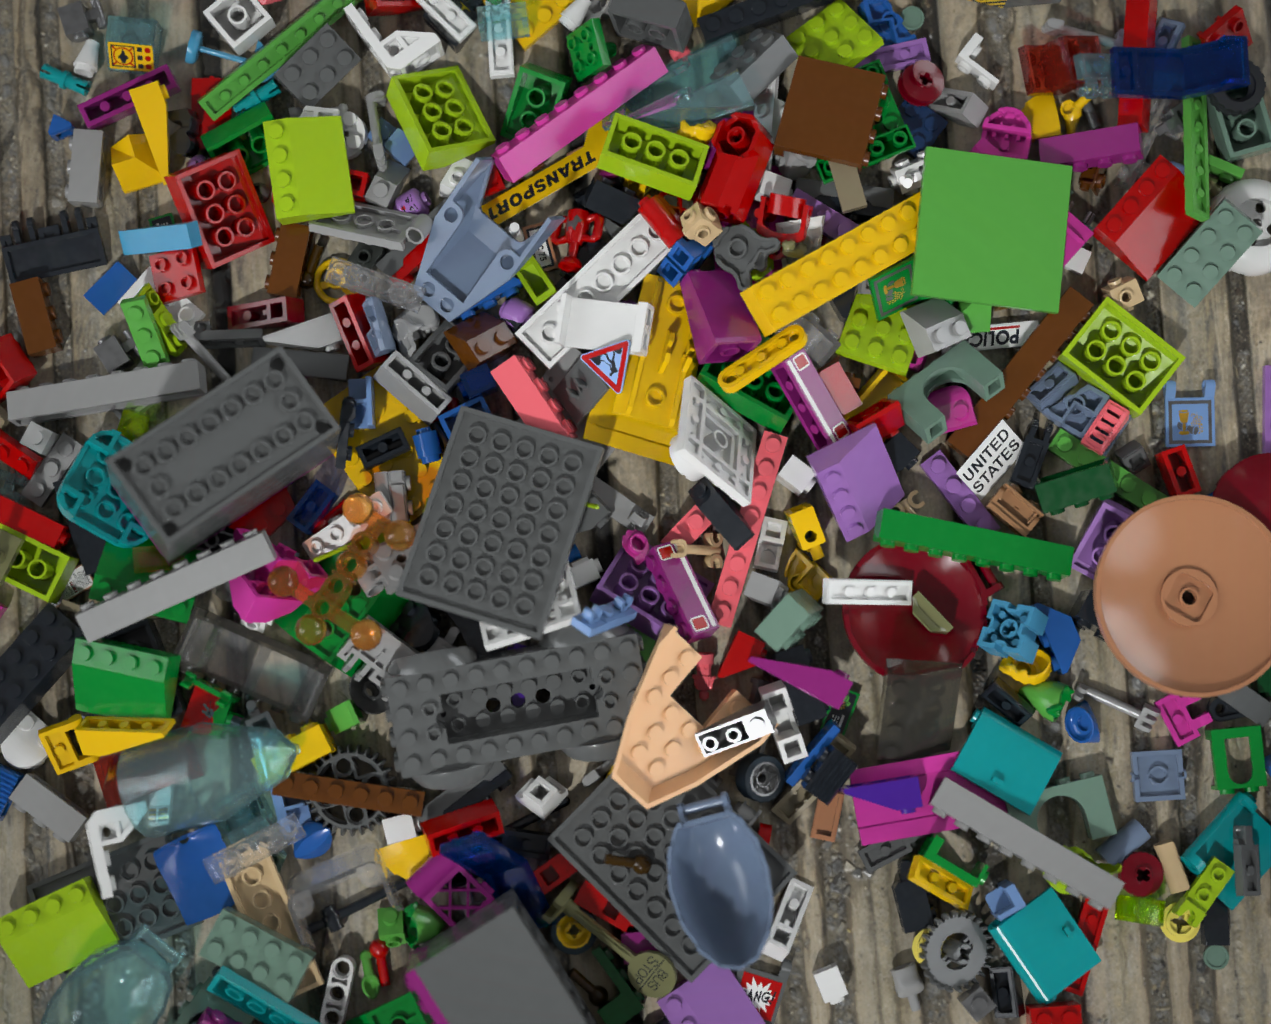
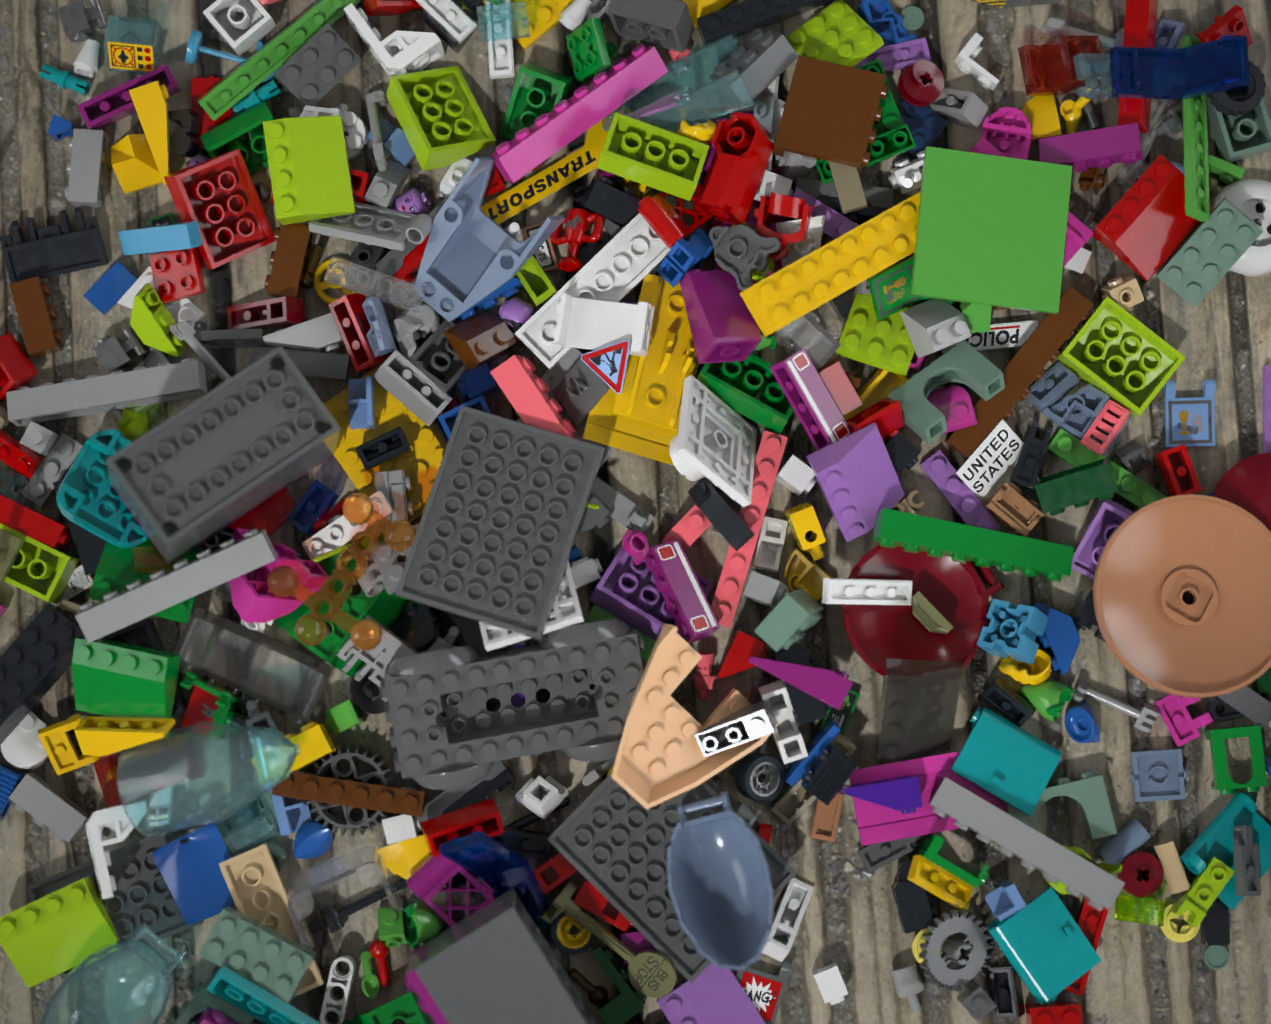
(145, 331): bright green plate -> none
(254, 848): clear plate -> none
(347, 414): black hinge -> none
(427, 445): blue brick -> none
(605, 616): medium blue plate -> none
(640, 863): dark brown bar -> none
(701, 224): tan brick -> none
(710, 549): tan bar -> none
(762, 358): yellow plate -> none
(790, 250): olive arm -> none

